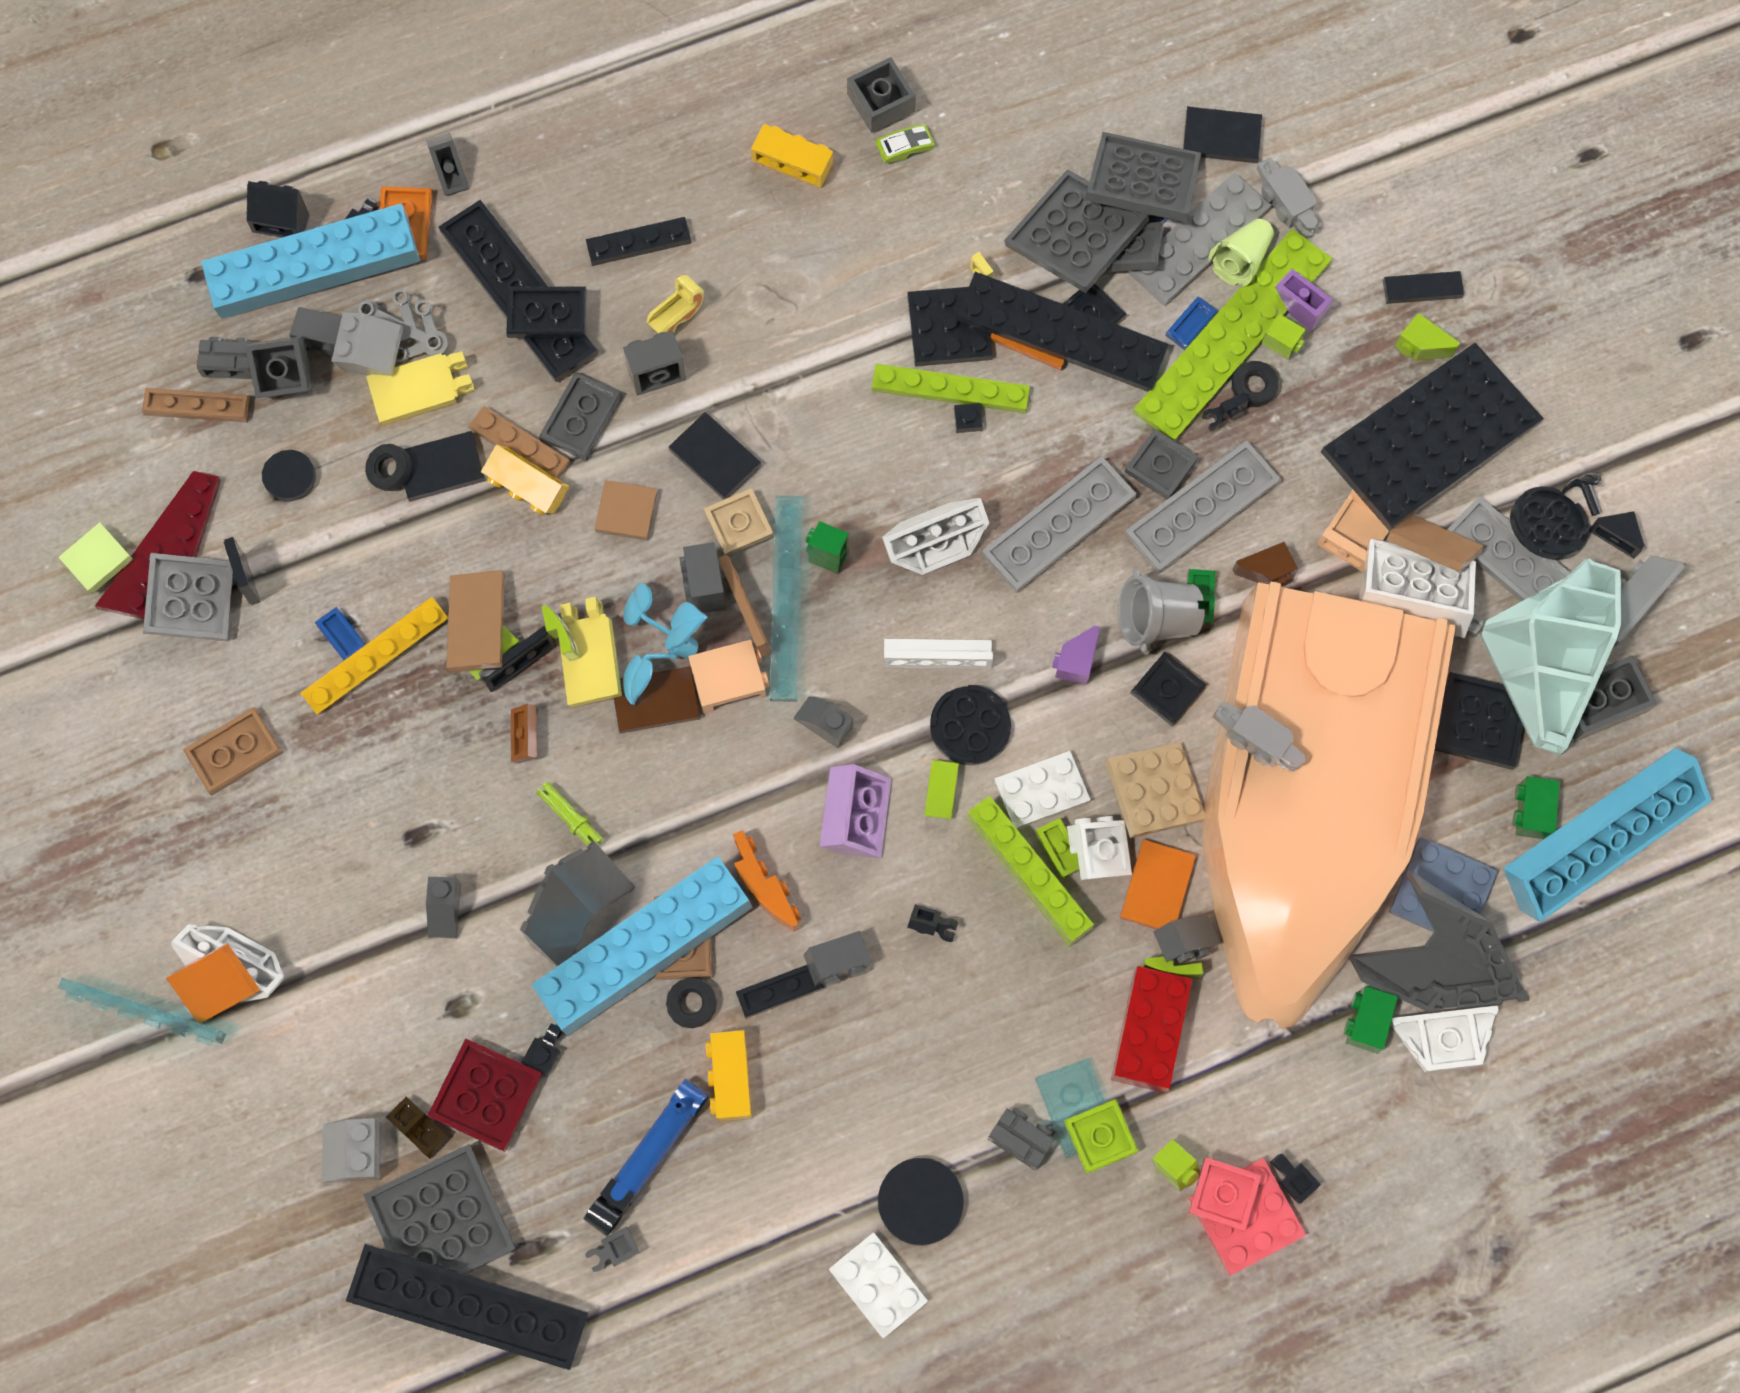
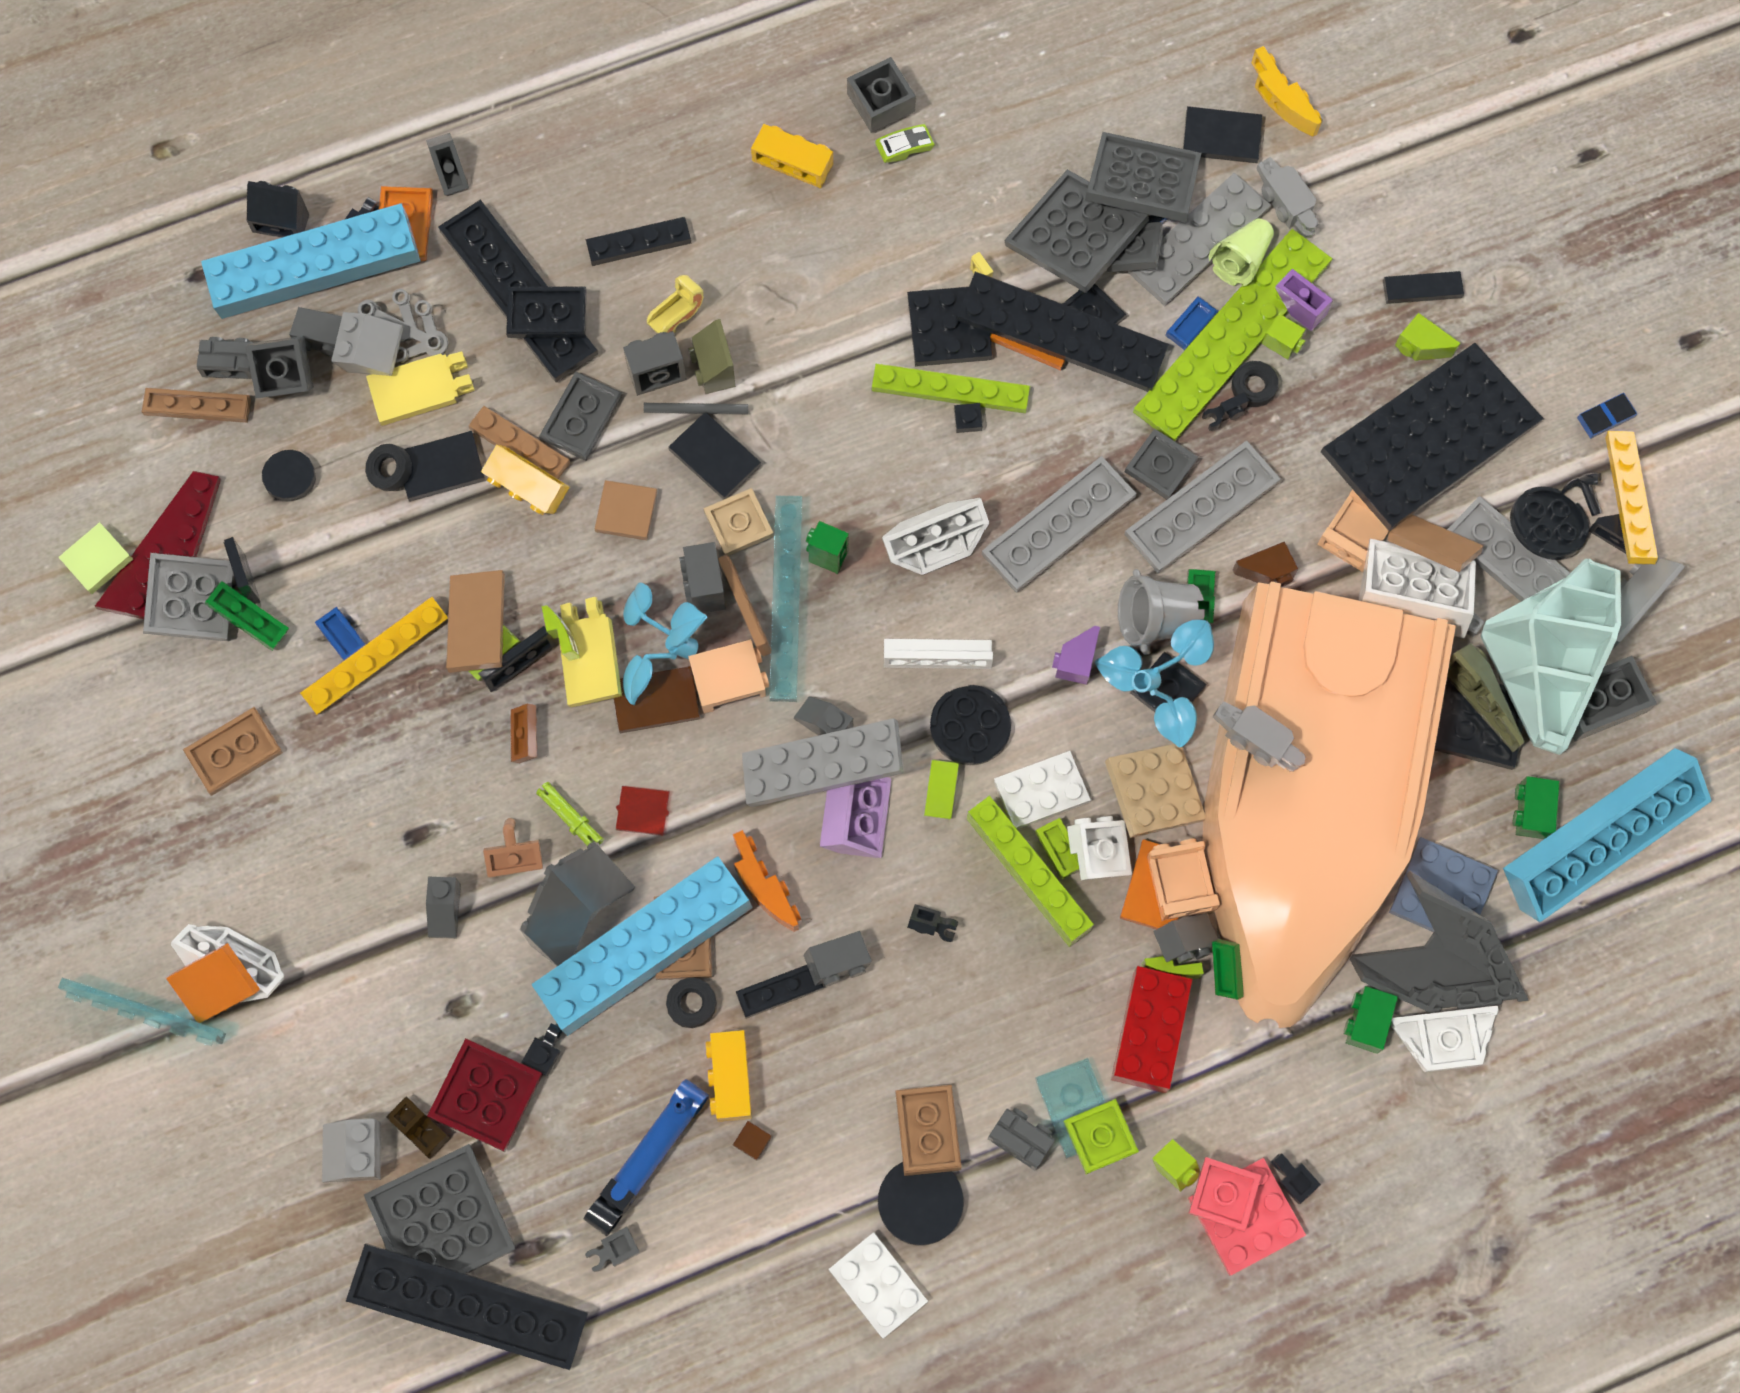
(246, 616): none -> green plate
(512, 856): none -> nougat plate
(642, 810): none -> clear red piece
(695, 408): none -> dark grey bar
(713, 358): none -> olive slope
(752, 1140): none -> reddish brown tile
(822, 763): none -> light grey plate
(928, 1130): none -> medium nougat tile
(1122, 670): none -> medium azure plant
(1182, 879): none -> light nougat panel
(1227, 969): none -> green tile
(1287, 101): none -> yellow slope
(1478, 684): none -> olive wedge
(1607, 415): none -> black tile
(1631, 498): none -> yellow plate

